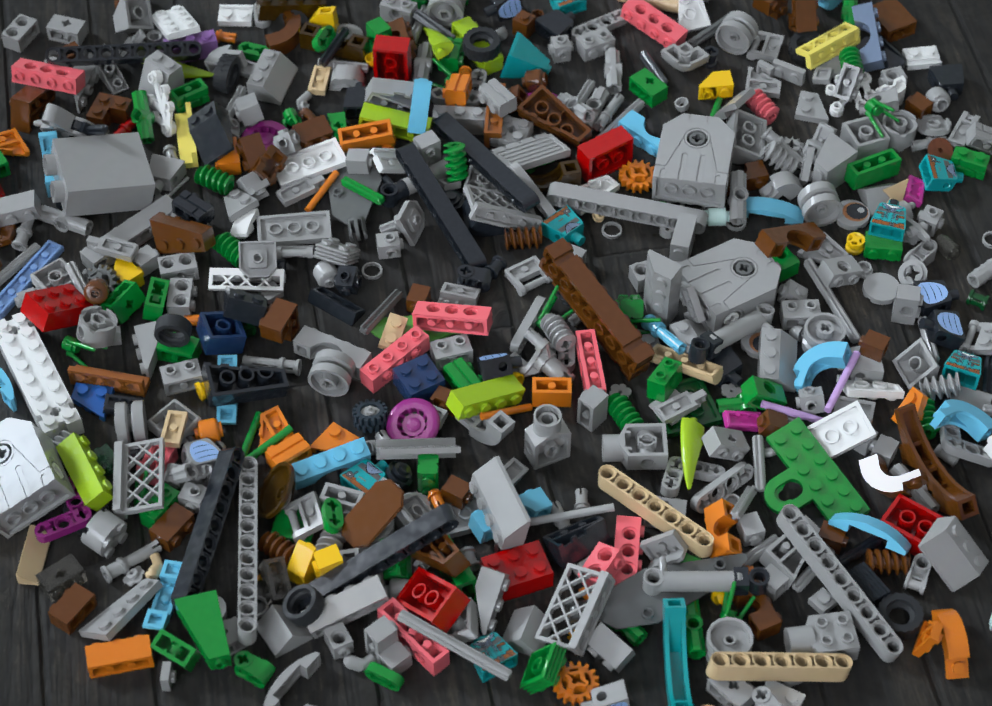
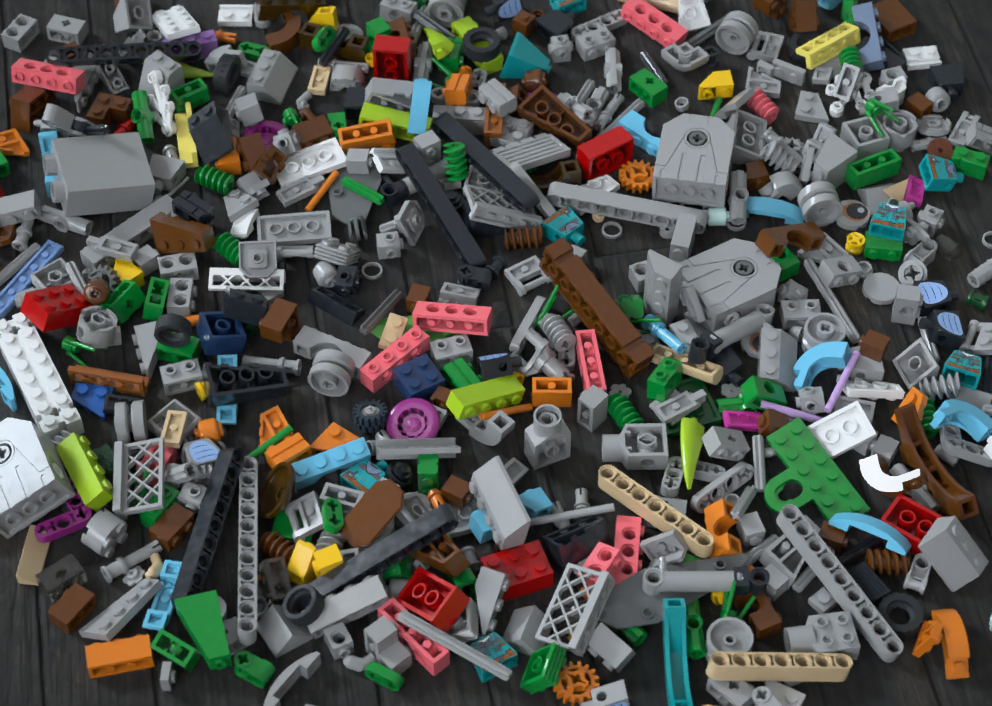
(251, 433): green bar -> none

